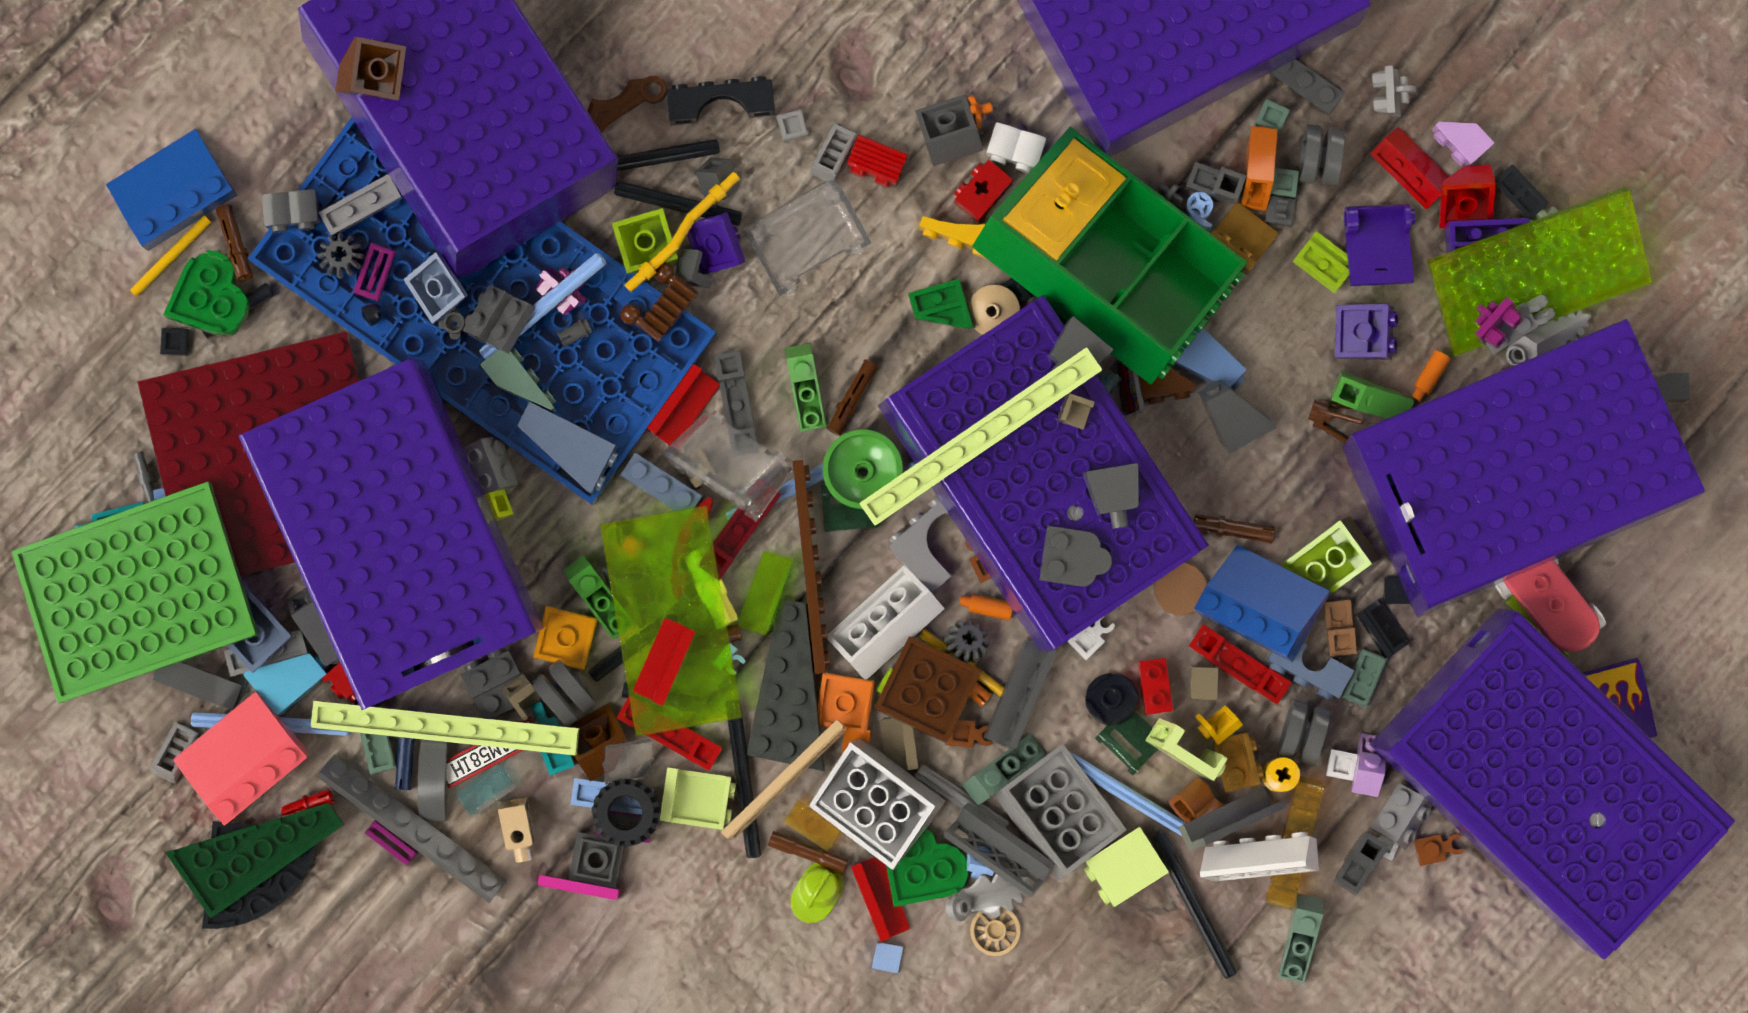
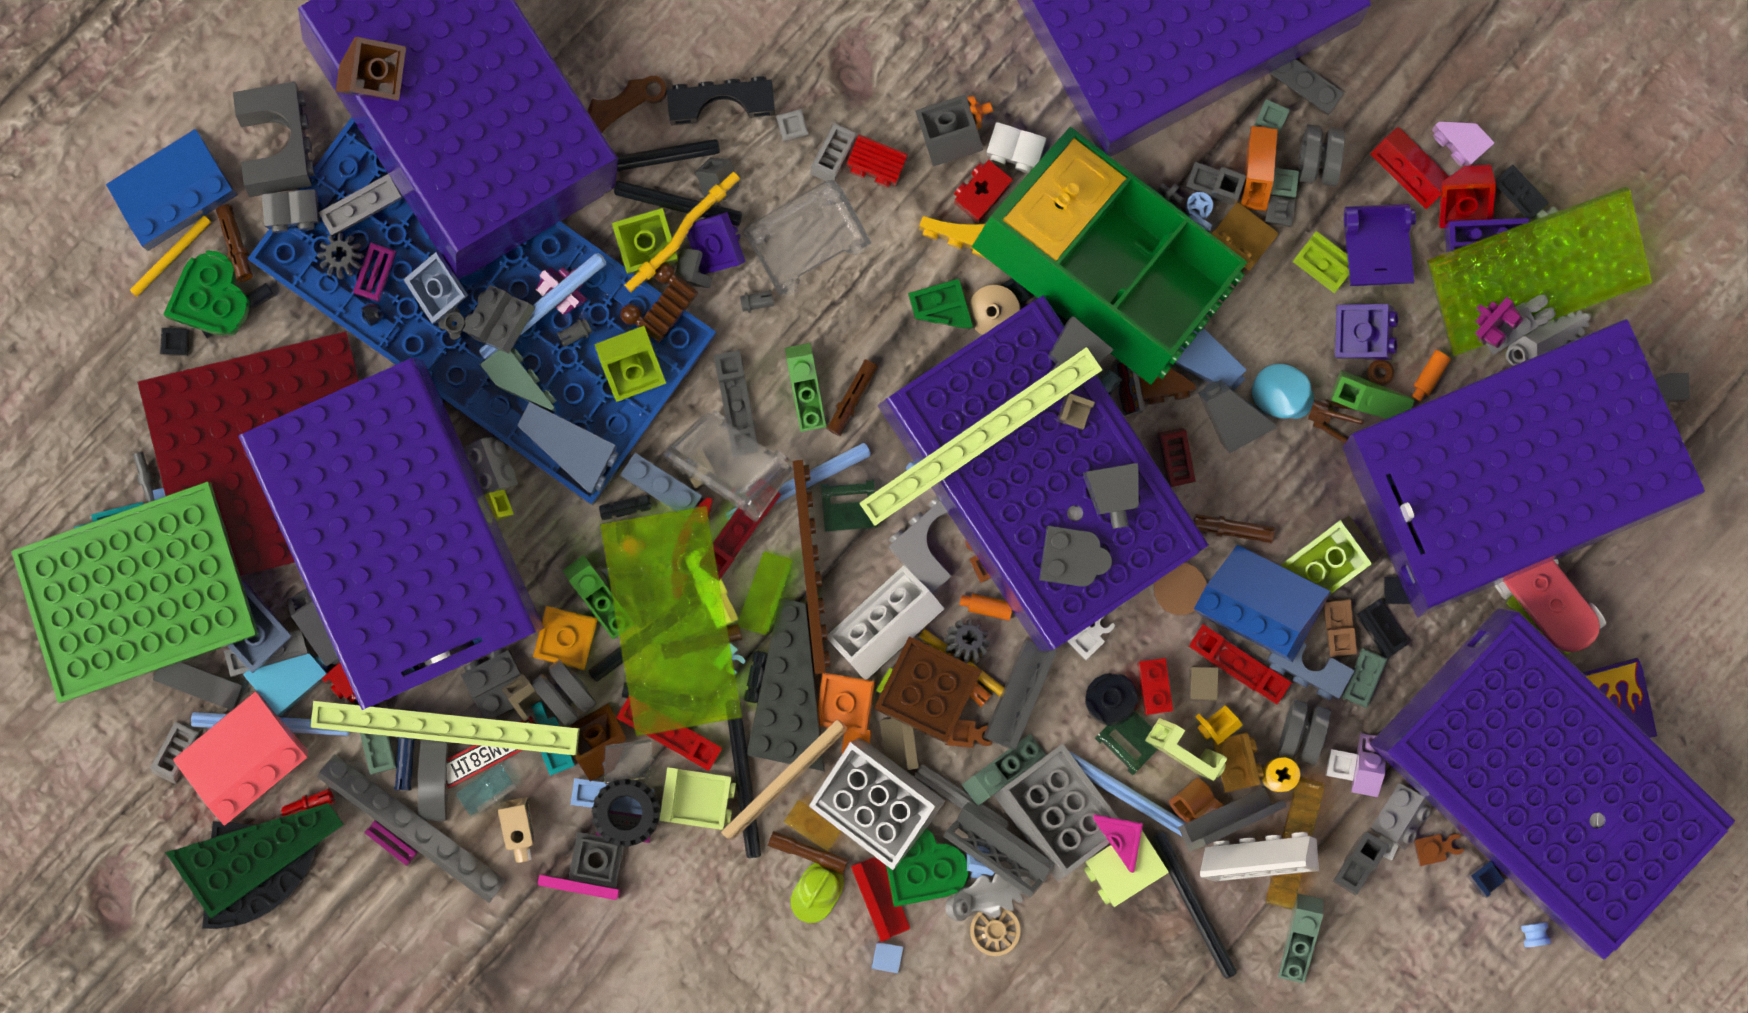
(291, 166): none -> dark grey arch
(625, 507): none -> black axle
(630, 363): none -> lime slope
(663, 661): red panel -> none
(683, 405): red panel -> none
(755, 676): none -> black axle
(756, 300): none -> dark grey pin
(857, 451): bright green dish -> none
(1122, 836): none -> dark pink tile
(1184, 445): none -> dark red slope
(1283, 392): none -> medium azure piece
(1382, 364): none -> reddish brown plate
(1390, 80): light grey hips -> none
(1485, 878): none -> dark blue panel
(1536, 934): none -> light blue wheel

